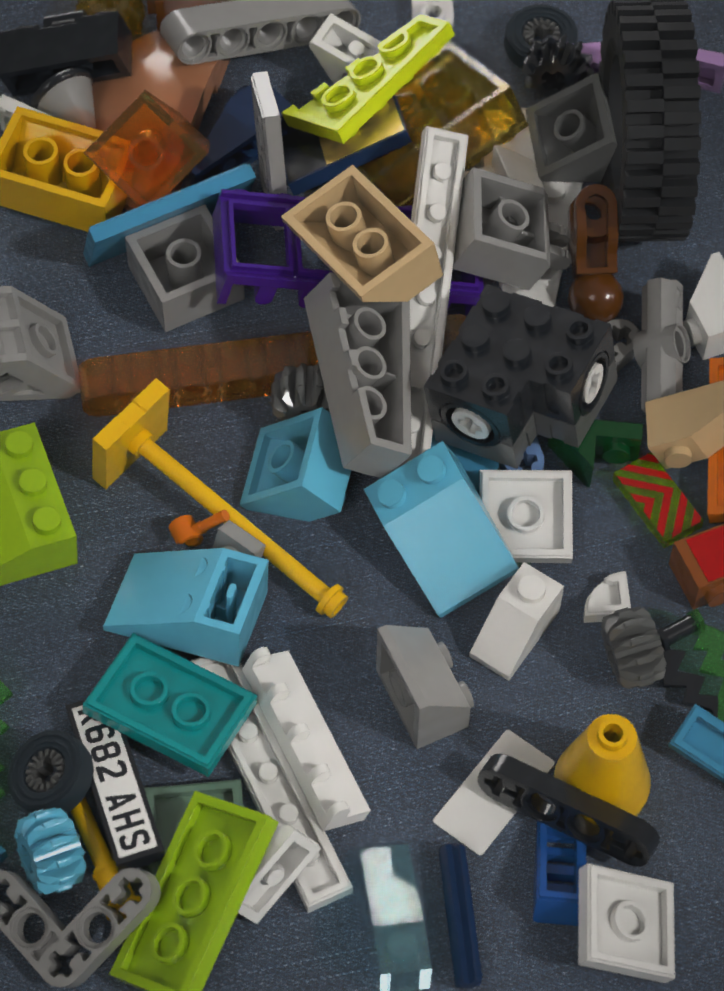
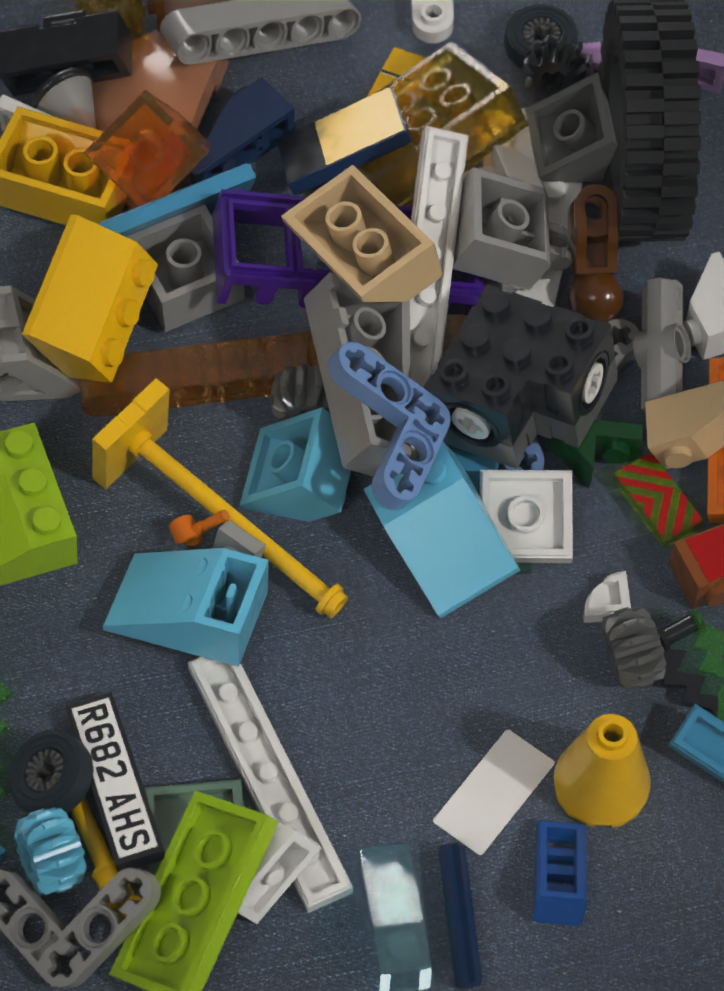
(90, 300): none -> yellow slope
(170, 704): teal tile -> none
(268, 136): light grey tile -> none
(305, 739): white hinge -> none
(339, 45): white slope -> none
(371, 81): neon yellow wing -> none
(409, 422): none -> medium blue beam
(421, 683): light grey slope -> none
(517, 621): white slope -> none
(618, 831): black beam -> none
(626, 923): white tile -> none

